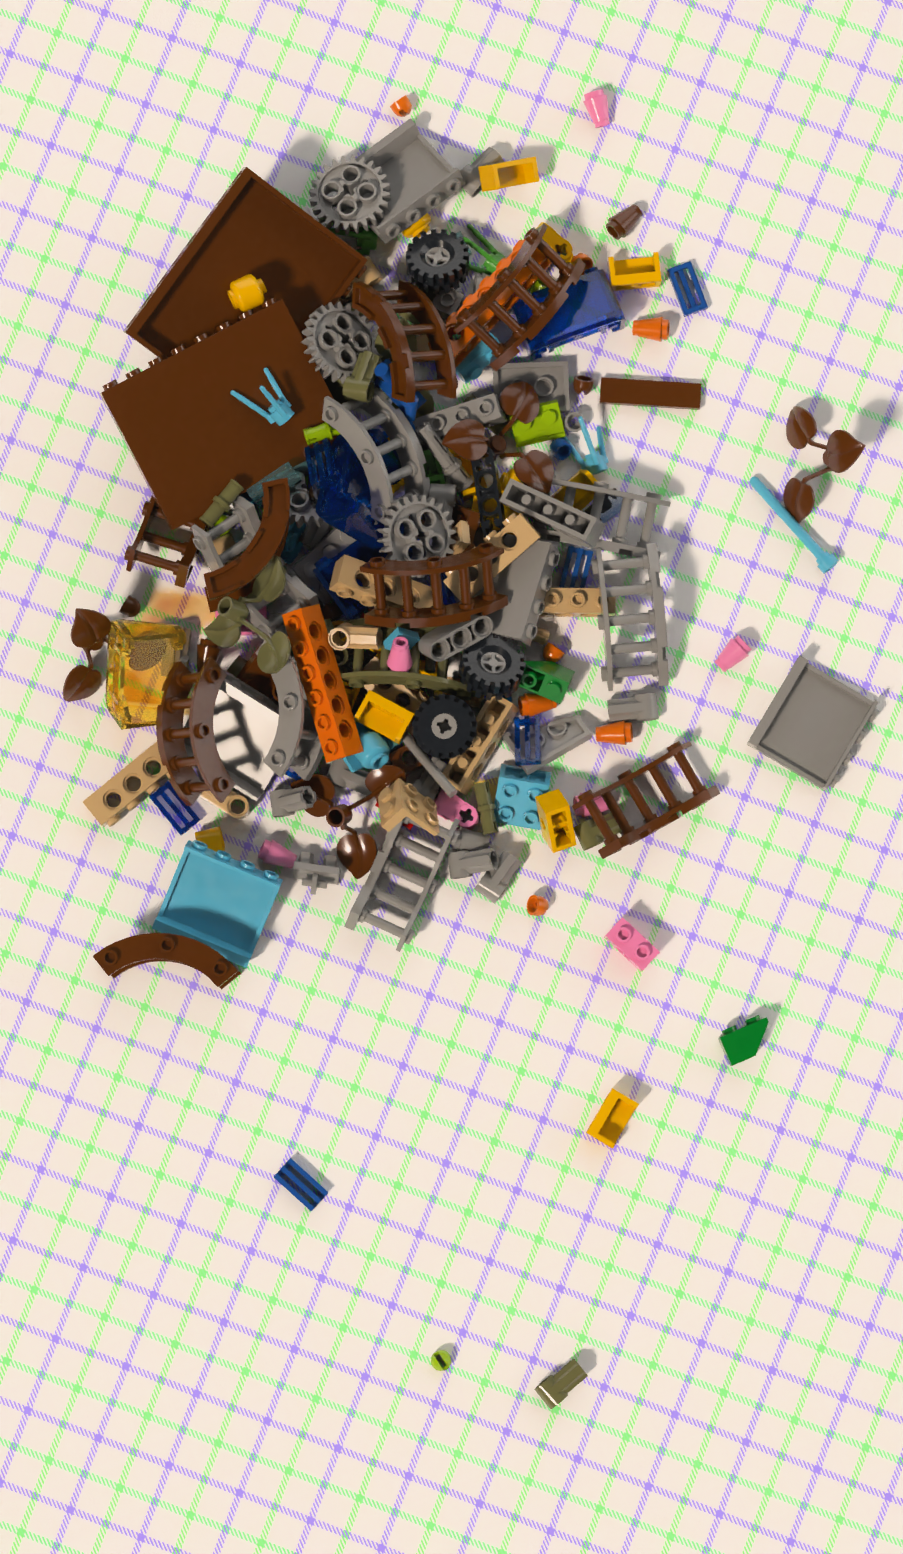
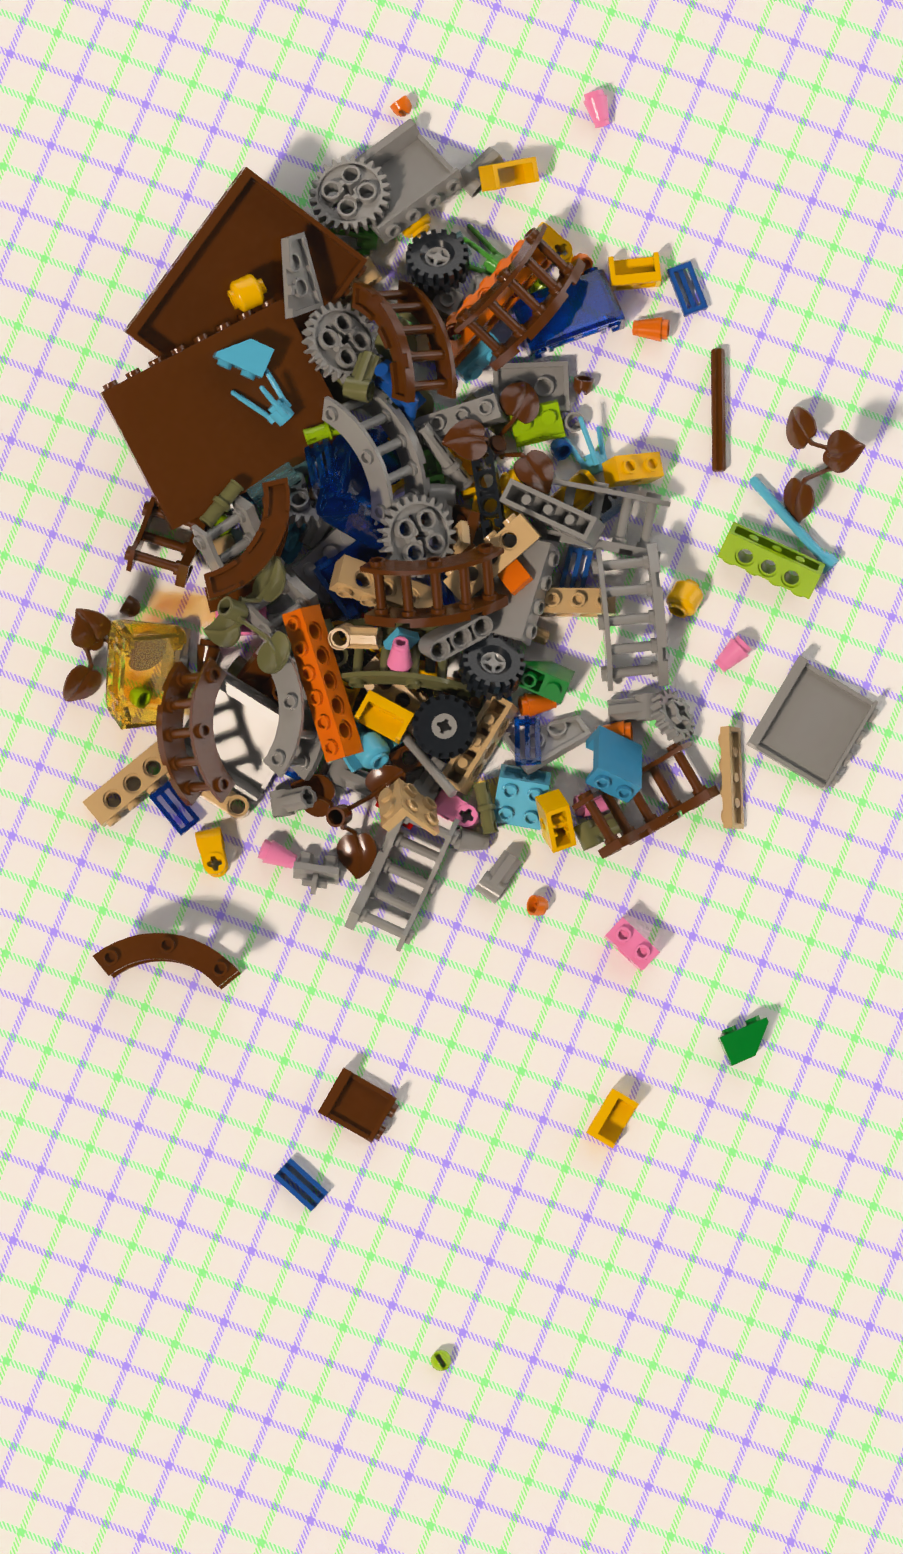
(140, 697): none -> lime hinge
(218, 901): medium azure panel -> none
(247, 356): none -> medium azure slope
(299, 277): none -> light grey wing
(358, 1105): none -> reddish brown panel
(466, 863): light grey piece -> none
(515, 577): none -> orange tile
(552, 653): orange hinge -> none
(556, 1387): olive piece -> none
(615, 764): none -> dark azure panel
(623, 222): reddish brown cone -> none
(633, 469): none -> yellow brick
(650, 393): reddish brown tile -> none
(672, 715): none -> light grey gear
(684, 598): none -> yellow head
(718, 410): none -> reddish brown axle
(731, 770): none -> tan plate
(765, 549): none -> lime brick

